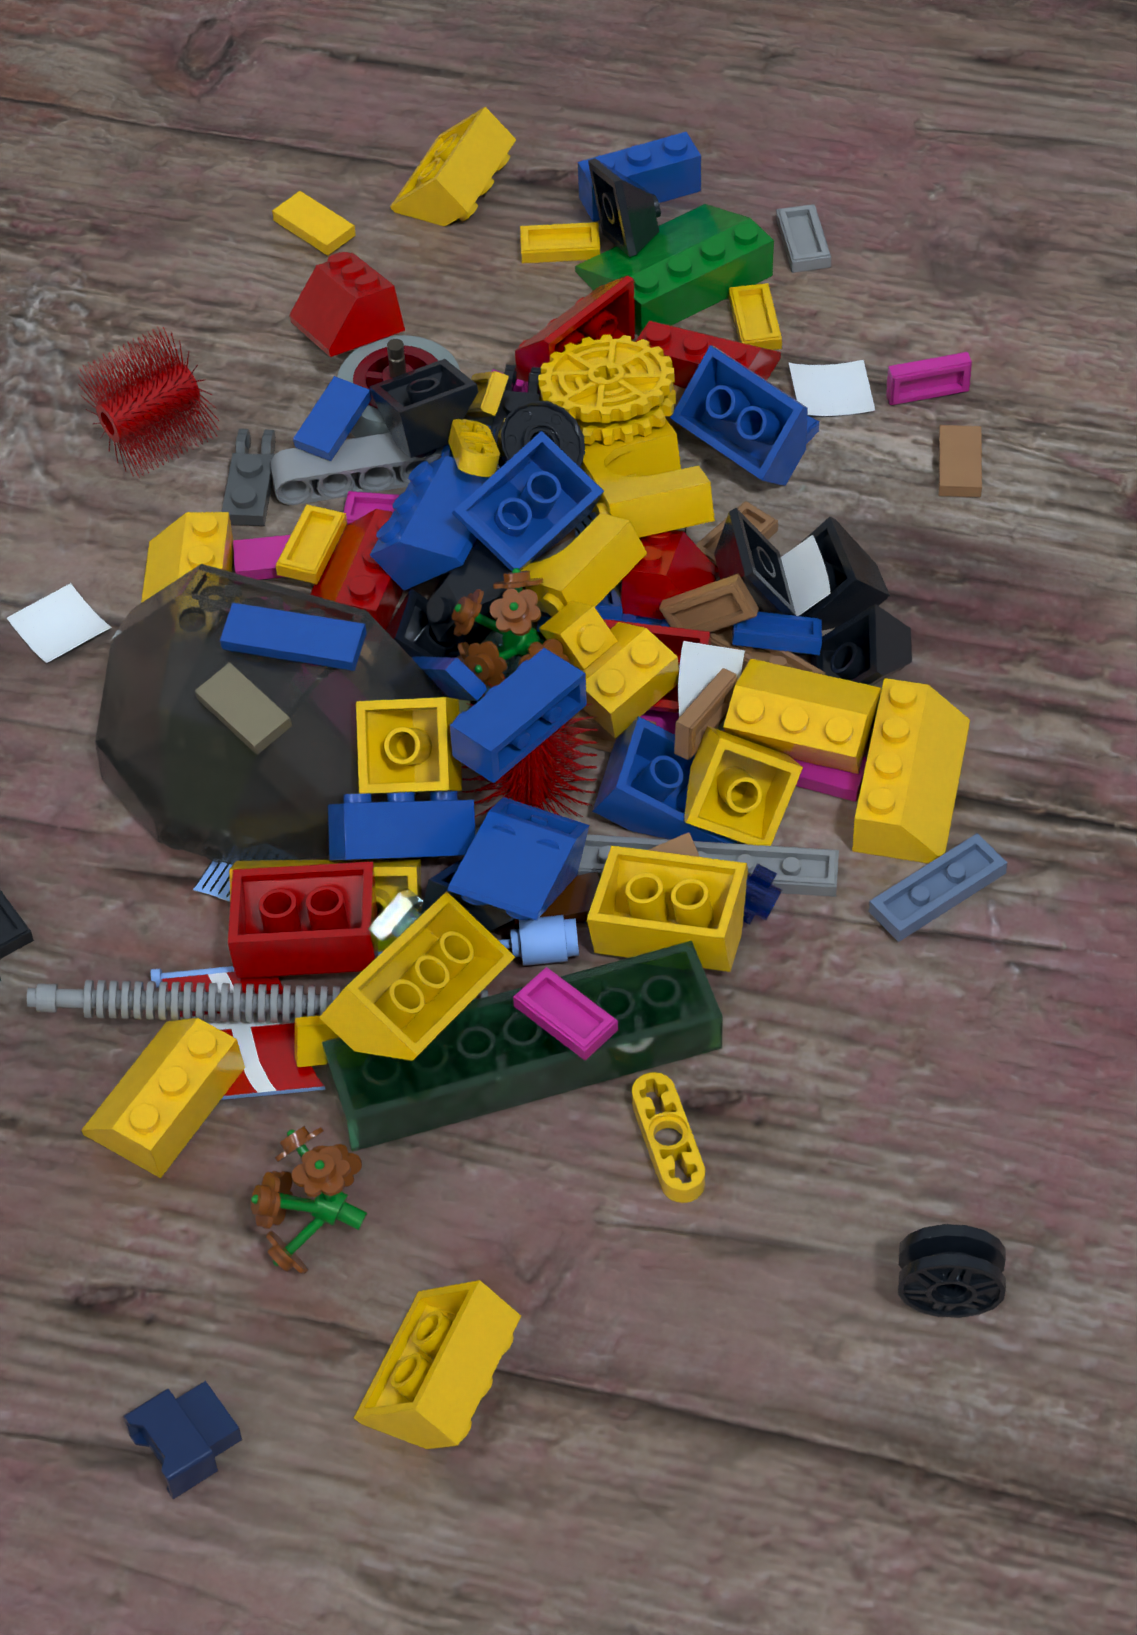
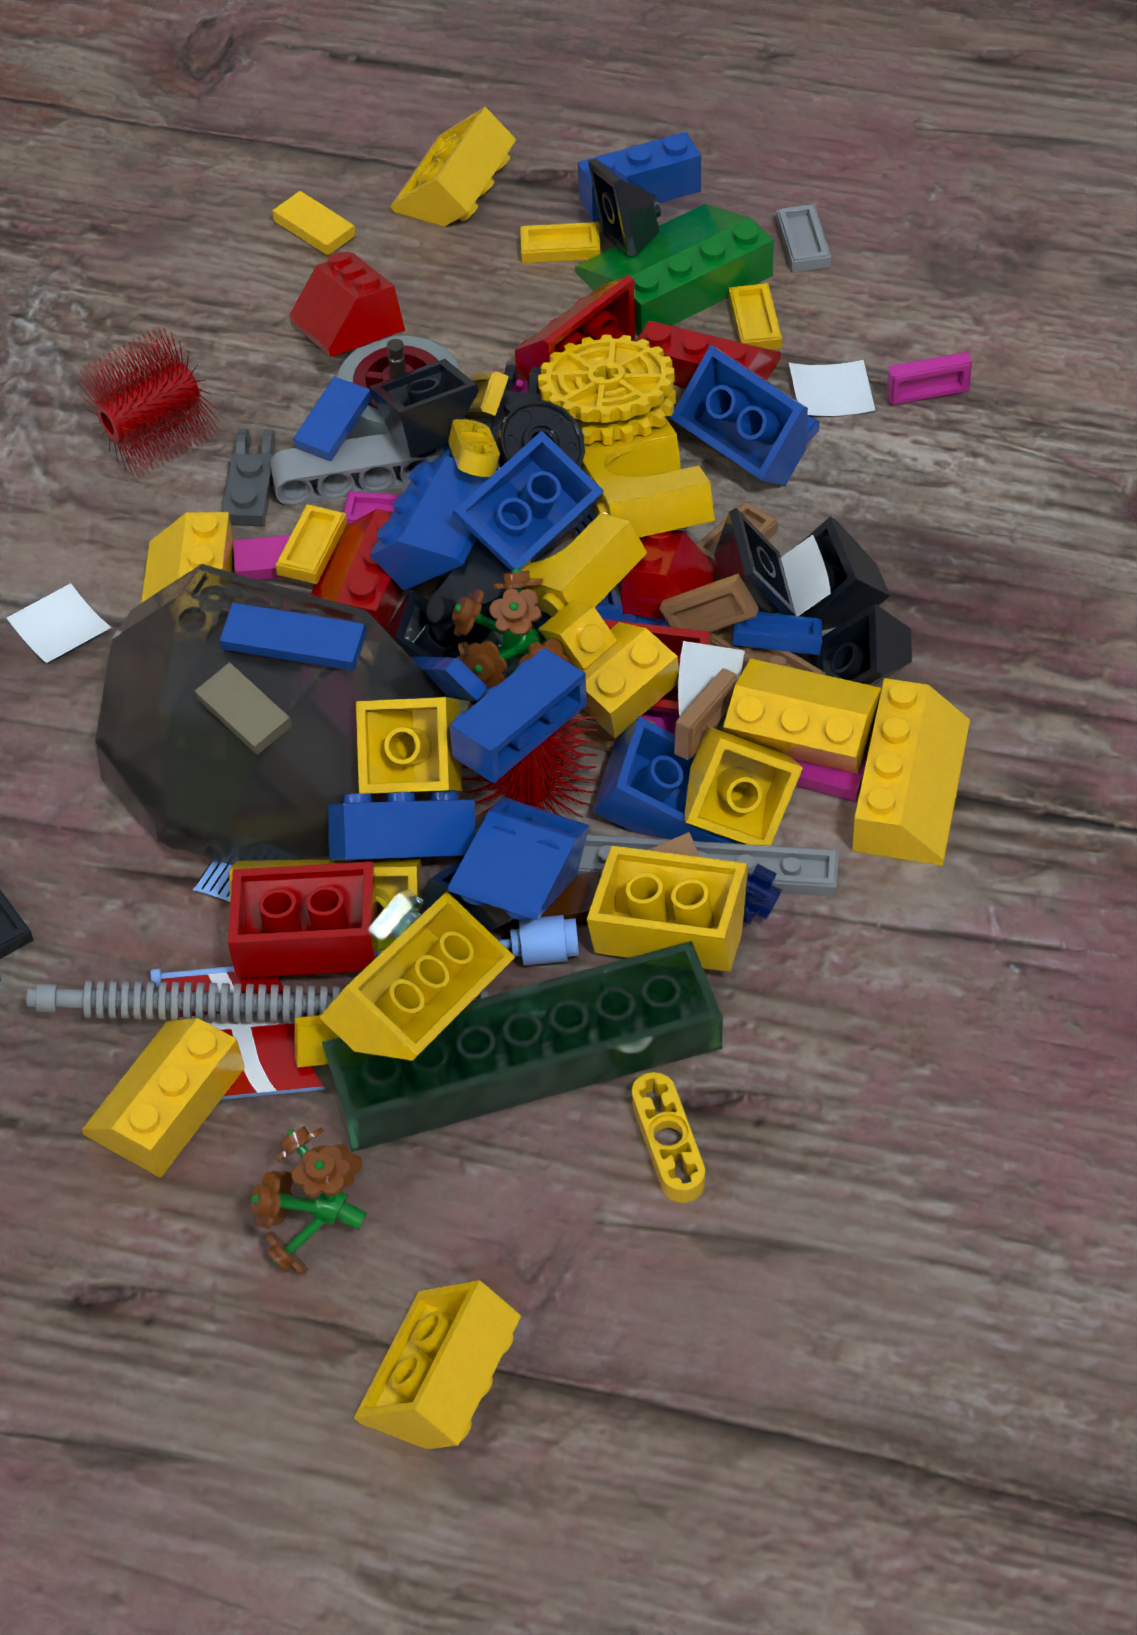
(184, 1434): dark blue piece -> none
(565, 1013): dark pink tile -> none
(937, 887): sand blue plate -> none
(952, 1271): black wheel -> none
(960, 461): medium nougat tile -> none

